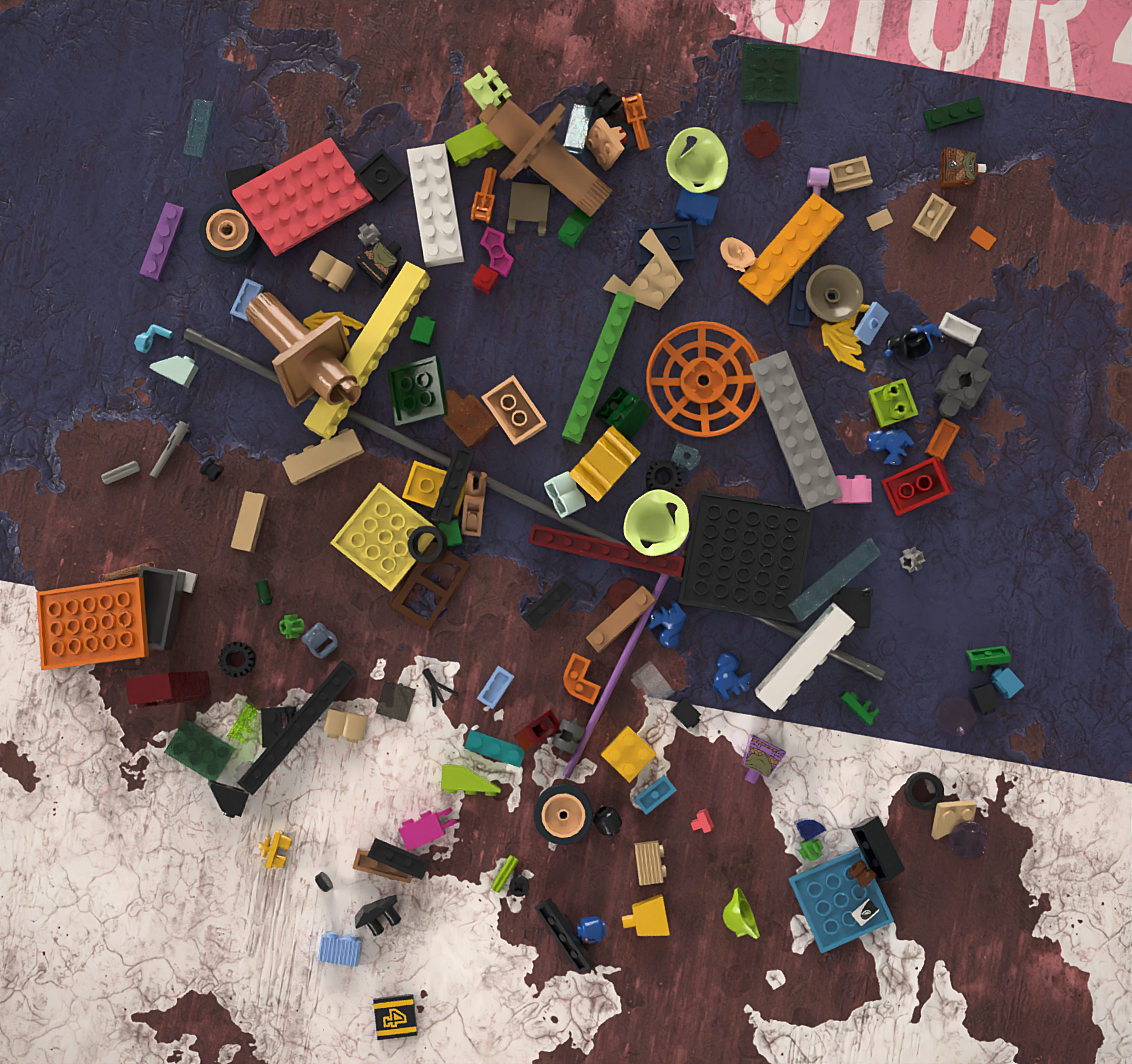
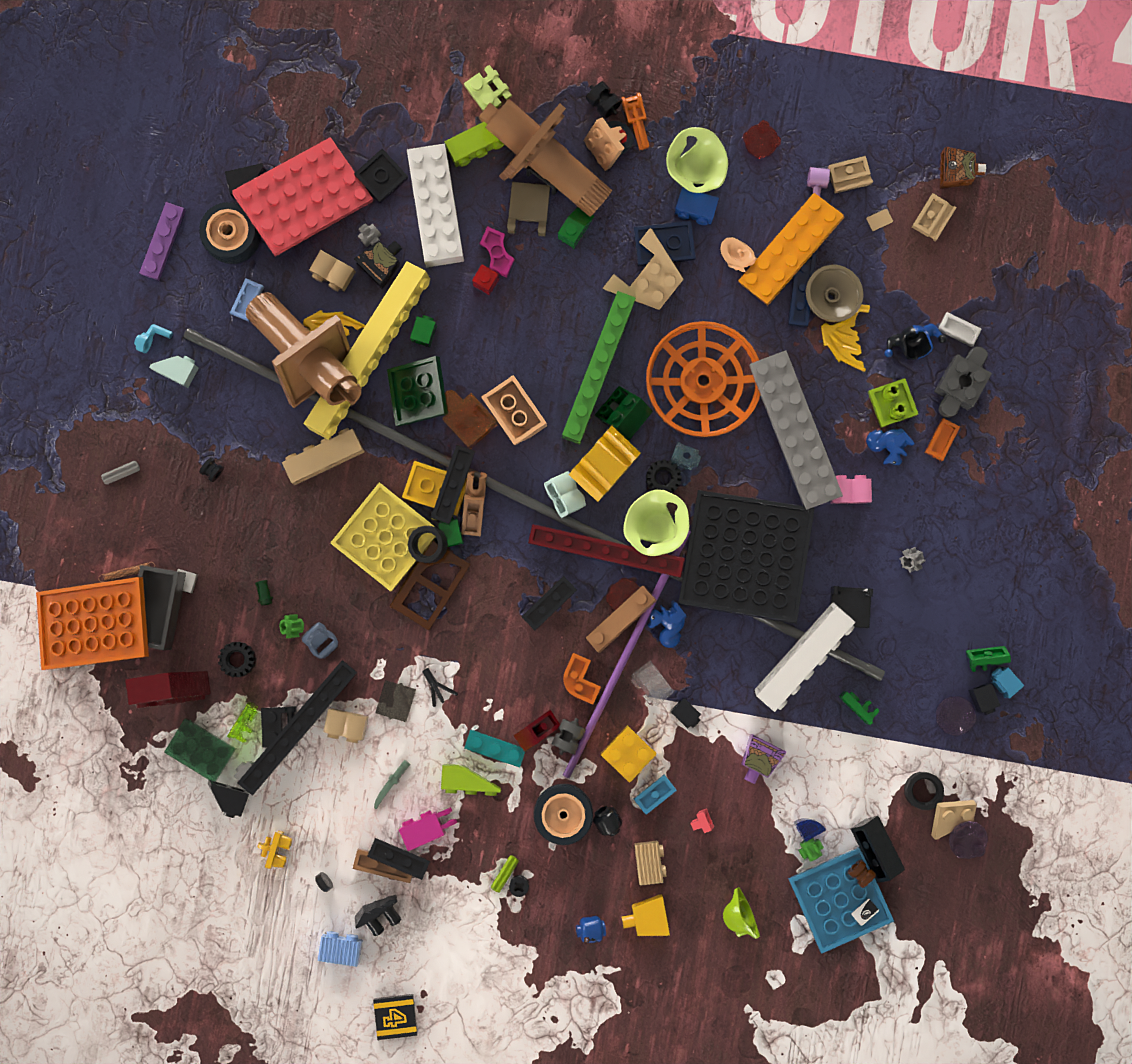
(174, 440): light grey pin -> none
(198, 128): clear light blue tile -> none
(249, 521): tan panel -> none
(393, 779): none -> sand green piece
(484, 200): orange connector -> none
(495, 687): light blue plate -> none
(564, 935): black plate -> none
(578, 128): clear light blue tile -> none
(726, 679): blue animal -> none
(770, 73): clear green plate -> none
(834, 579): clear light blue tile -> none
(871, 323): light blue plate -> none
(918, 486): red slope -> none
(953, 114): dark green plate -> none
(982, 238): orange sticker -> none

